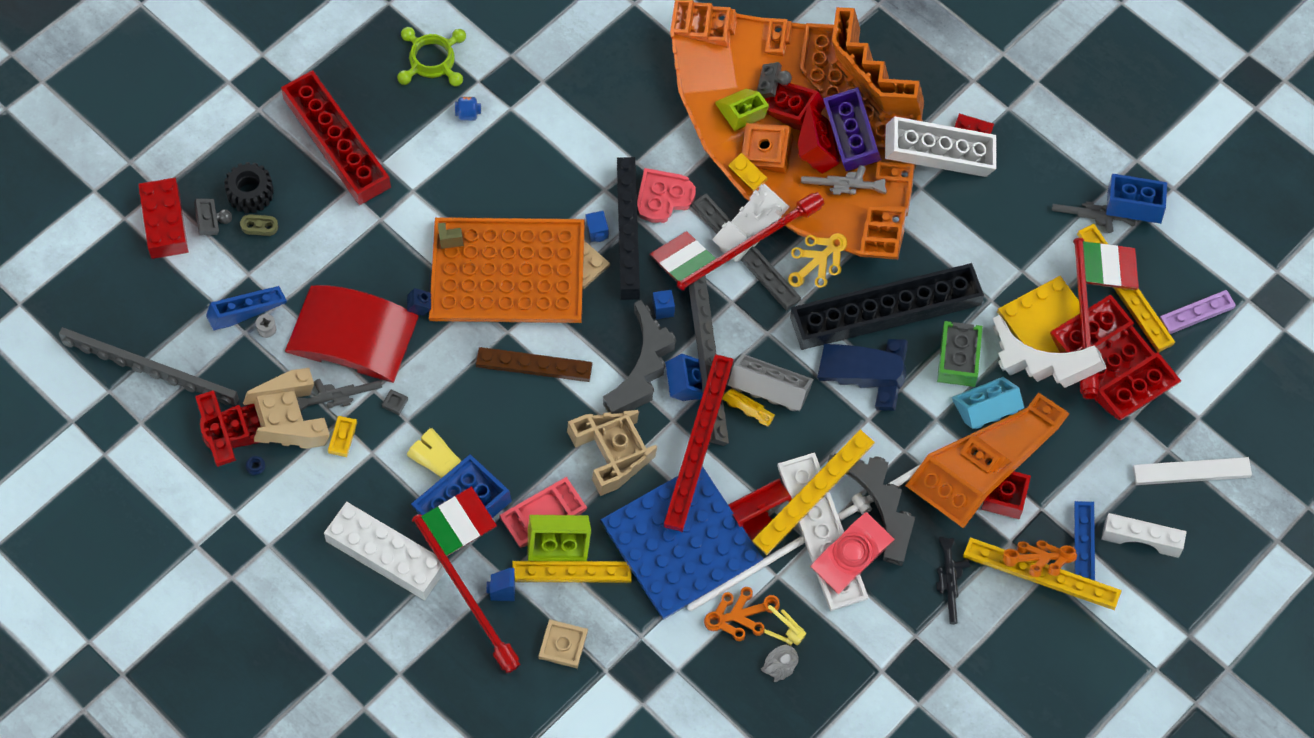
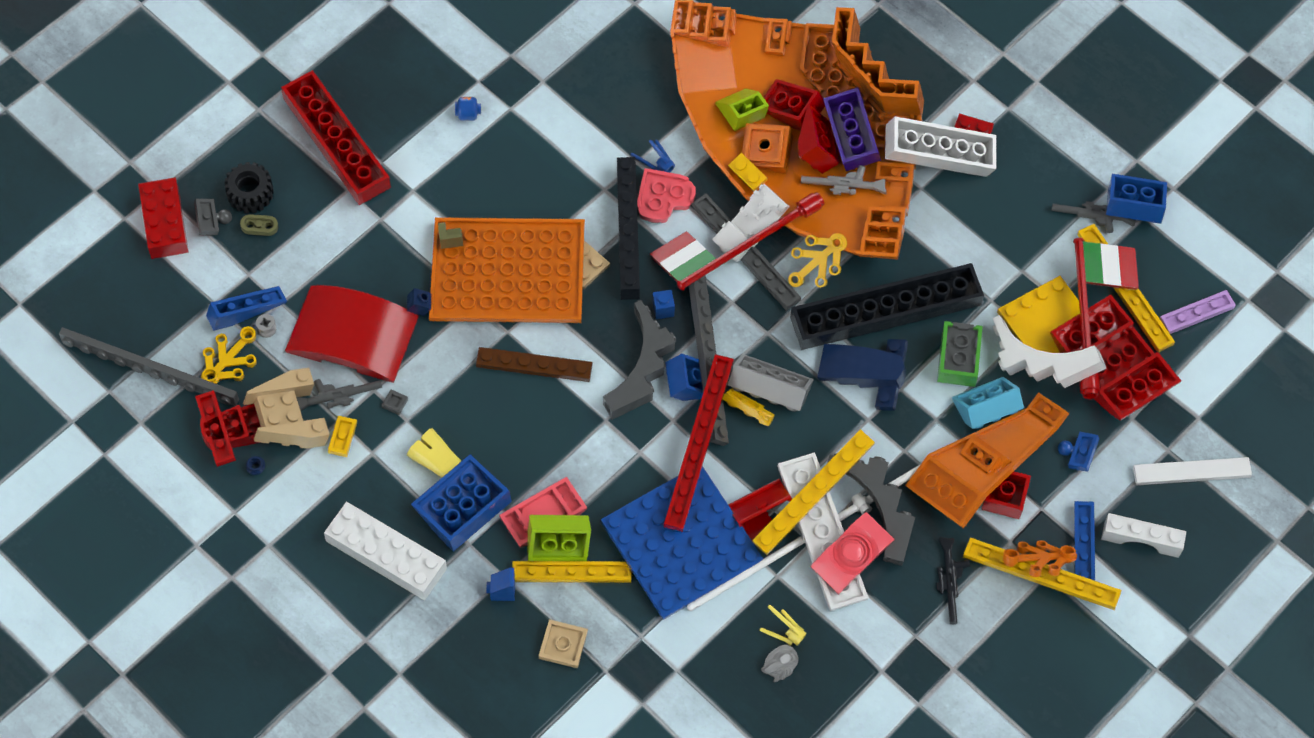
(228, 359): none -> yellow plant
(448, 530): flag -> none
(455, 78): lime piece -> none
(597, 226): blue brick -> none
(618, 444): tan wedge -> none
(664, 163): none -> blue plant
(738, 614): orange plant -> none
(770, 77): dark grey plate -> none
(1082, 451): none -> blue plate

